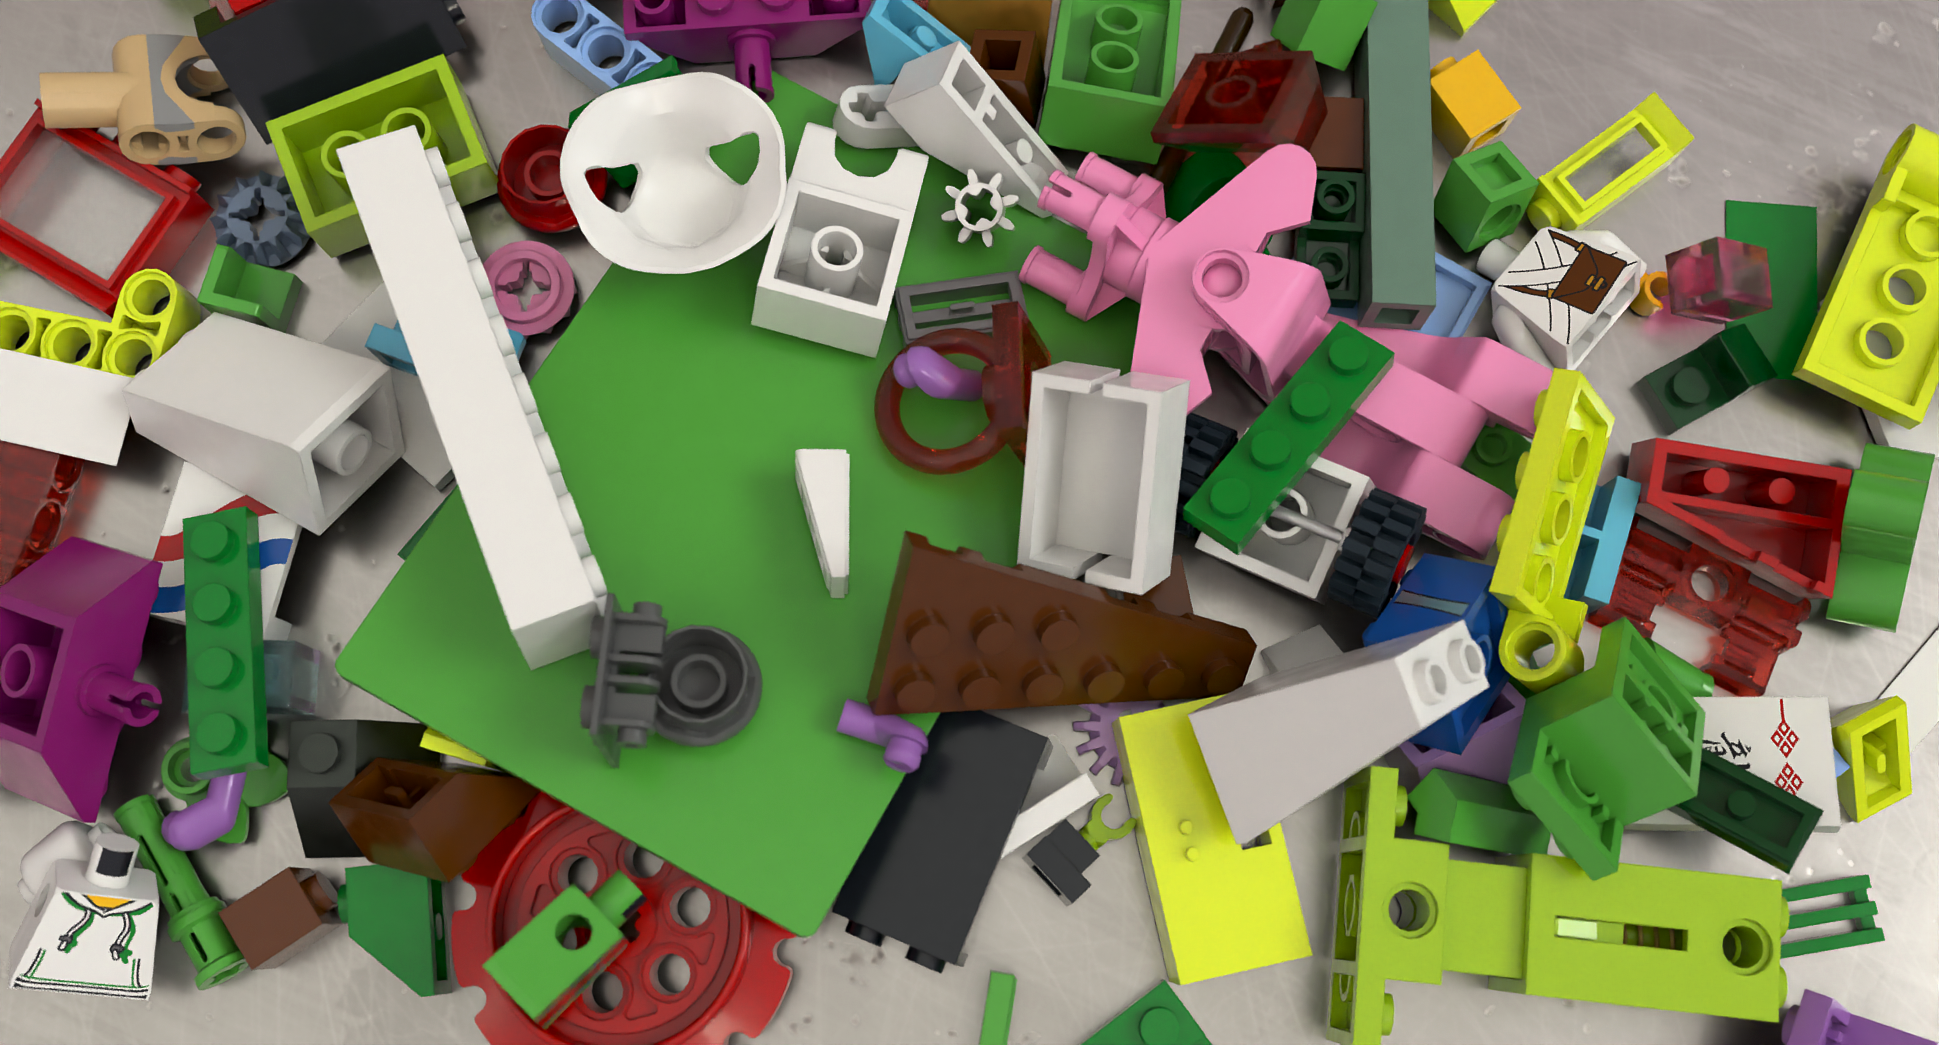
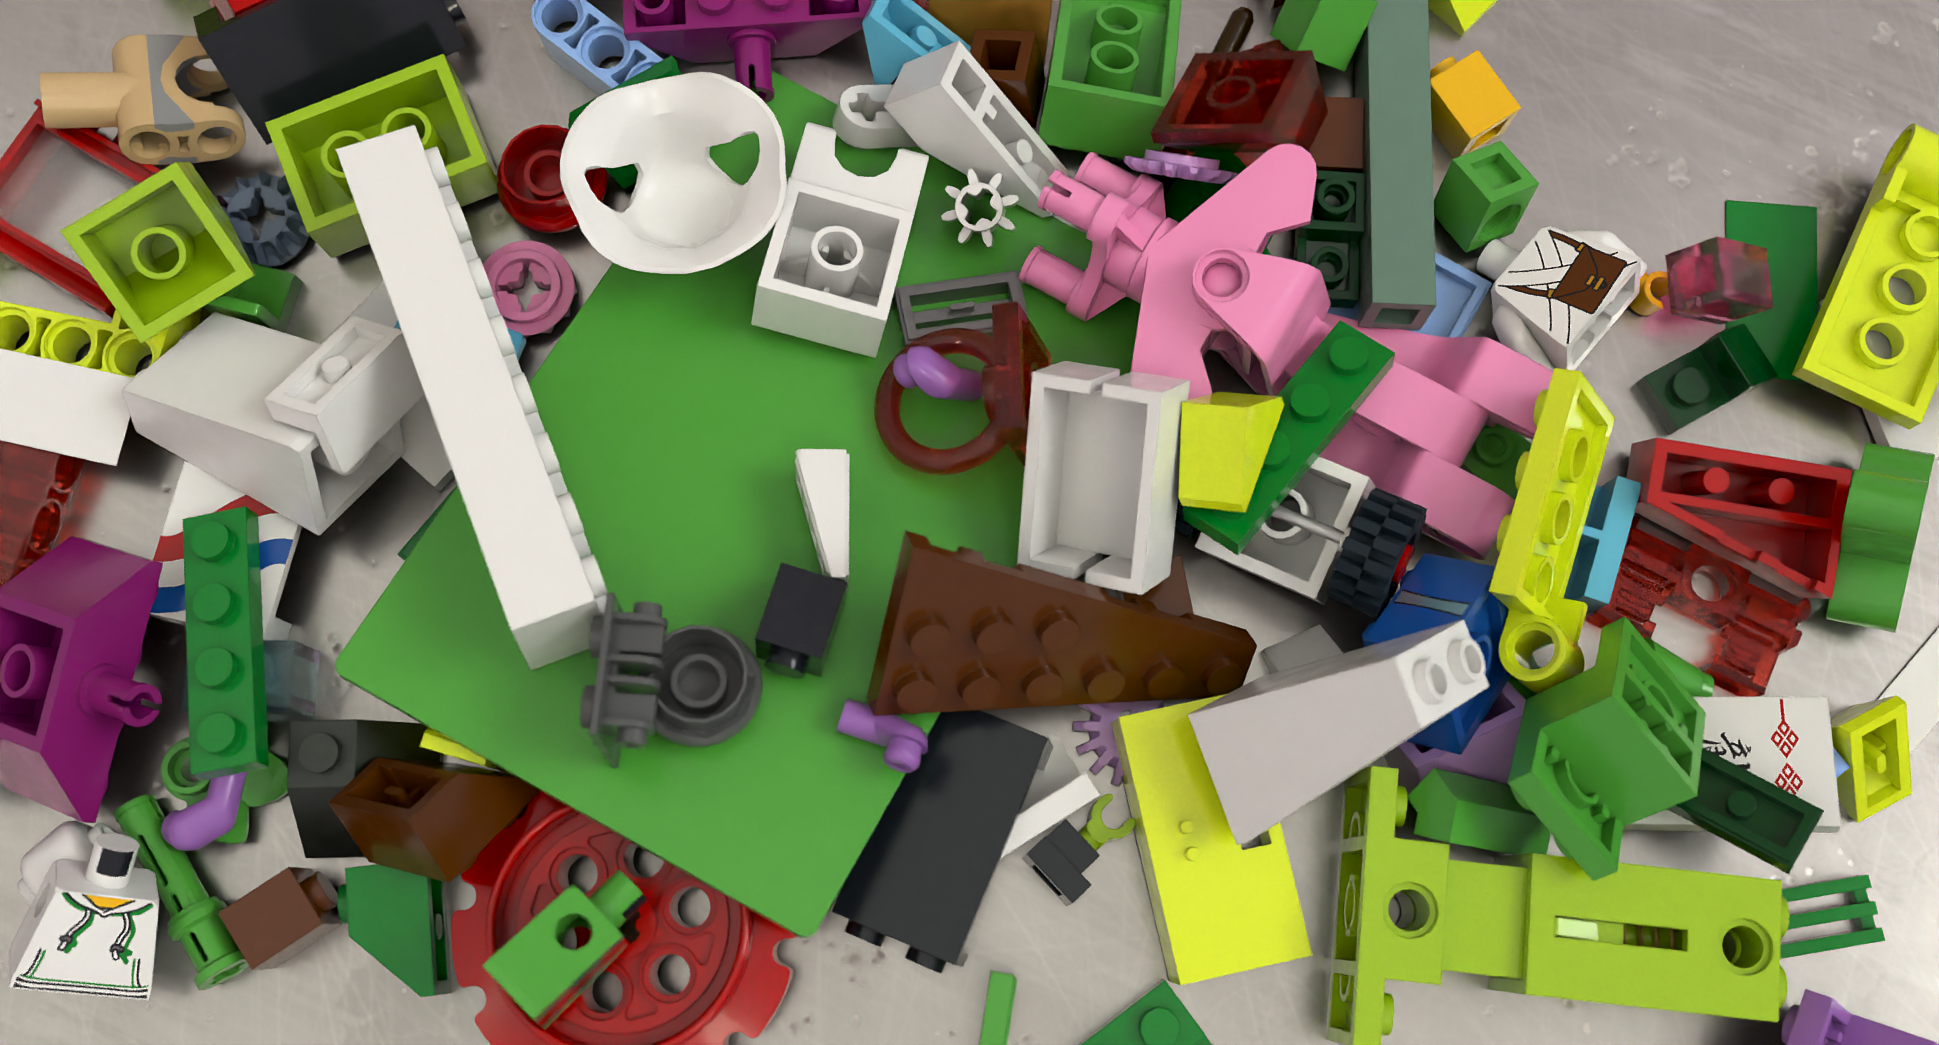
(161, 250): none -> lime slope
(350, 390): none -> white panel
(800, 622): none -> black brick
(1180, 166): none -> lavender gear
(1224, 448): none -> neon yellow slope
(1609, 167): neon yellow window -> none

